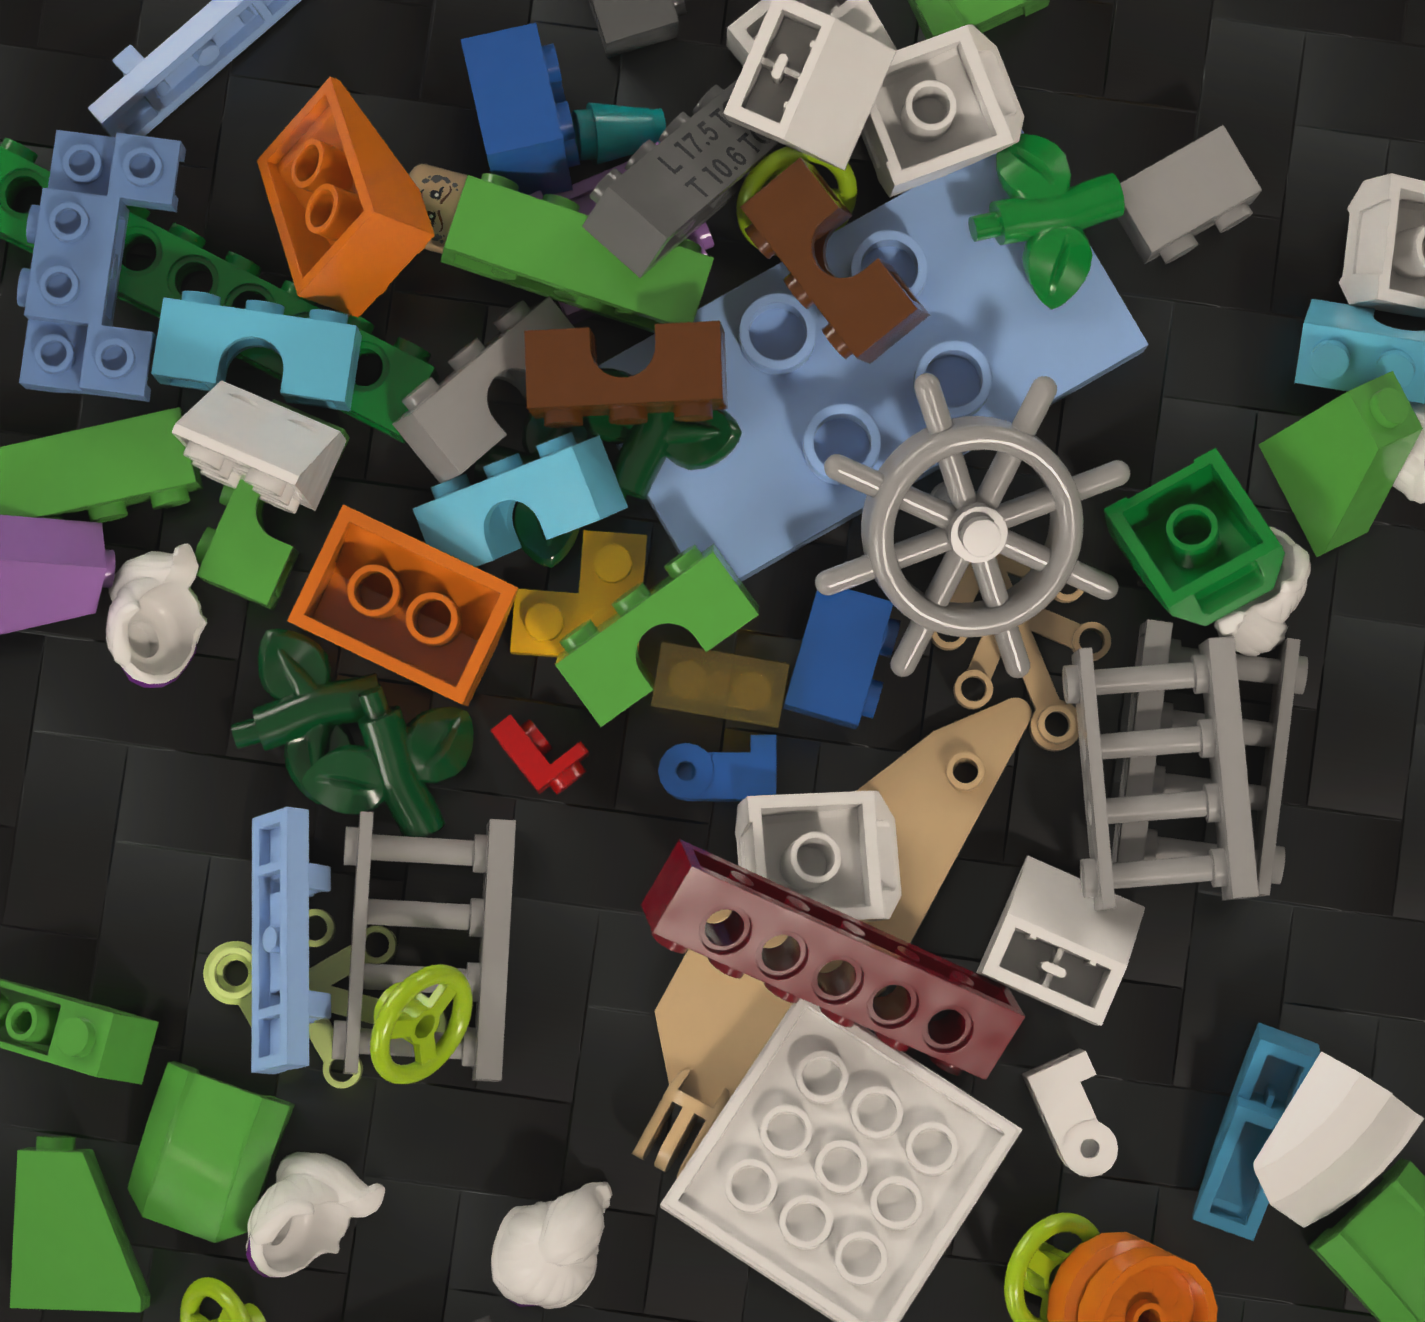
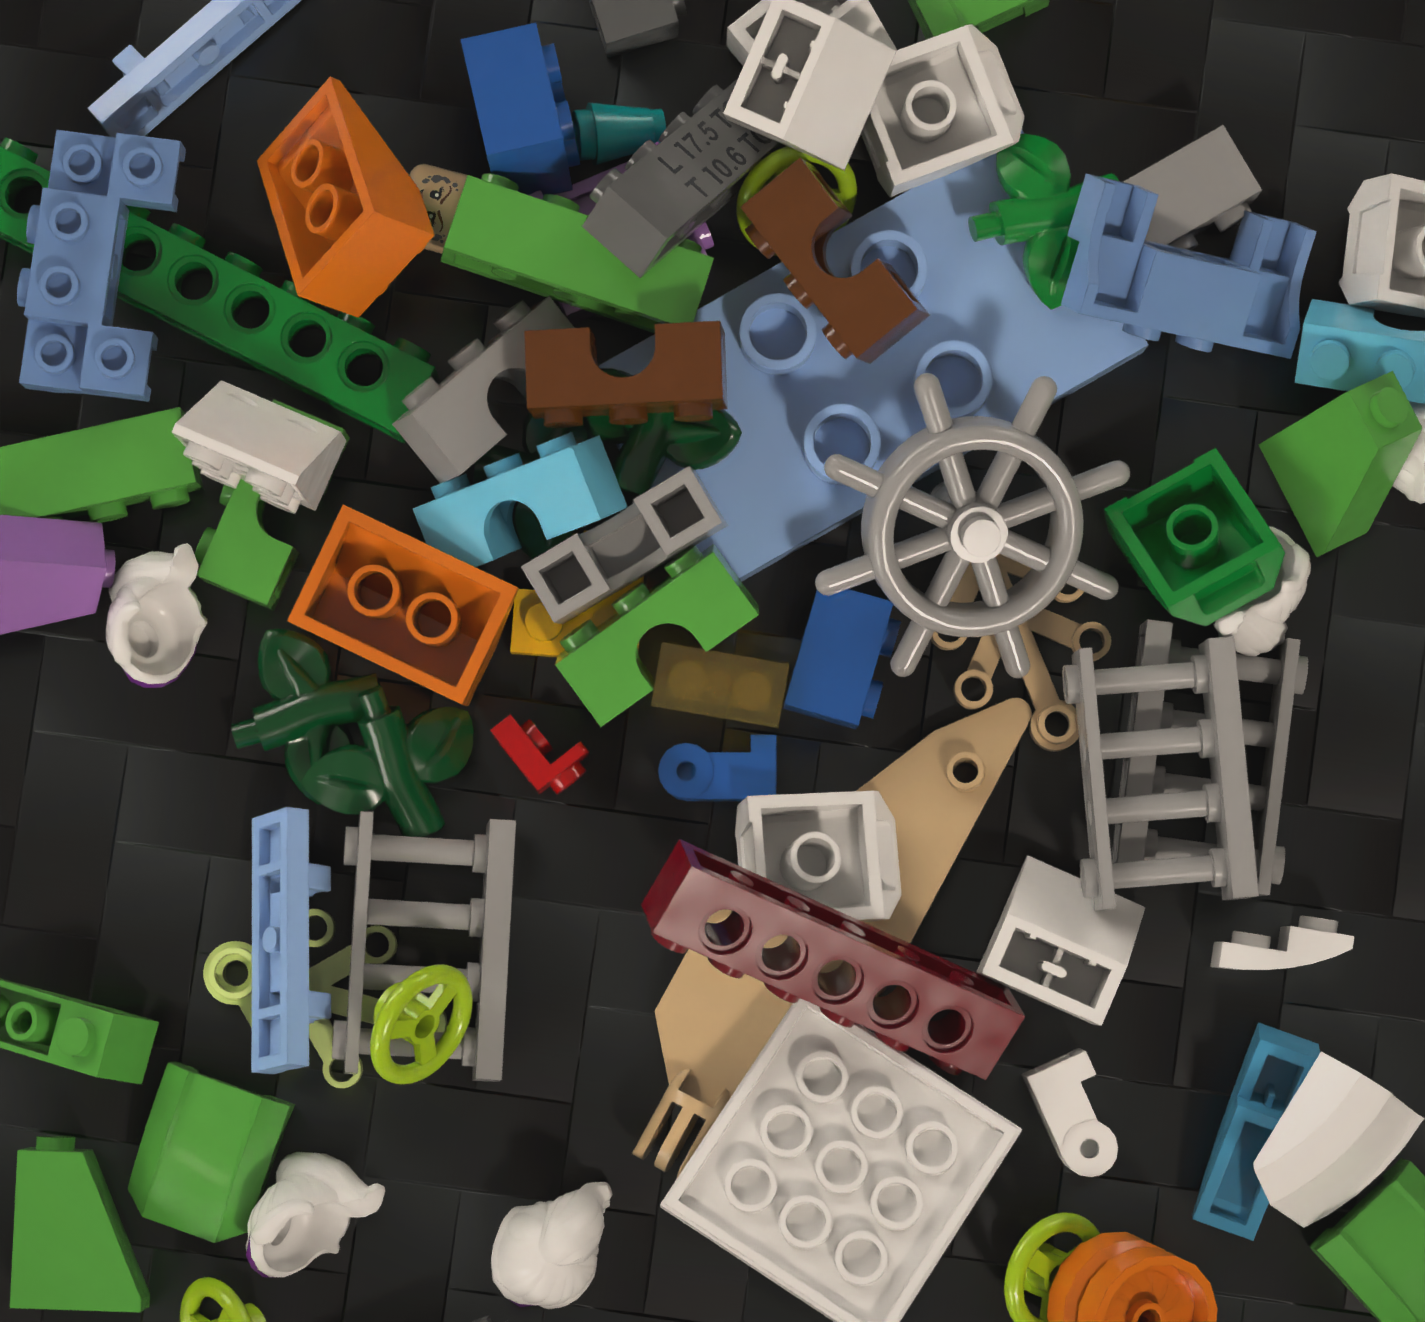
(202, 339): medium azure arch -> none
(624, 547): none -> light grey arch
(1179, 291): none -> medium blue bracket
(1297, 946): none -> white slope

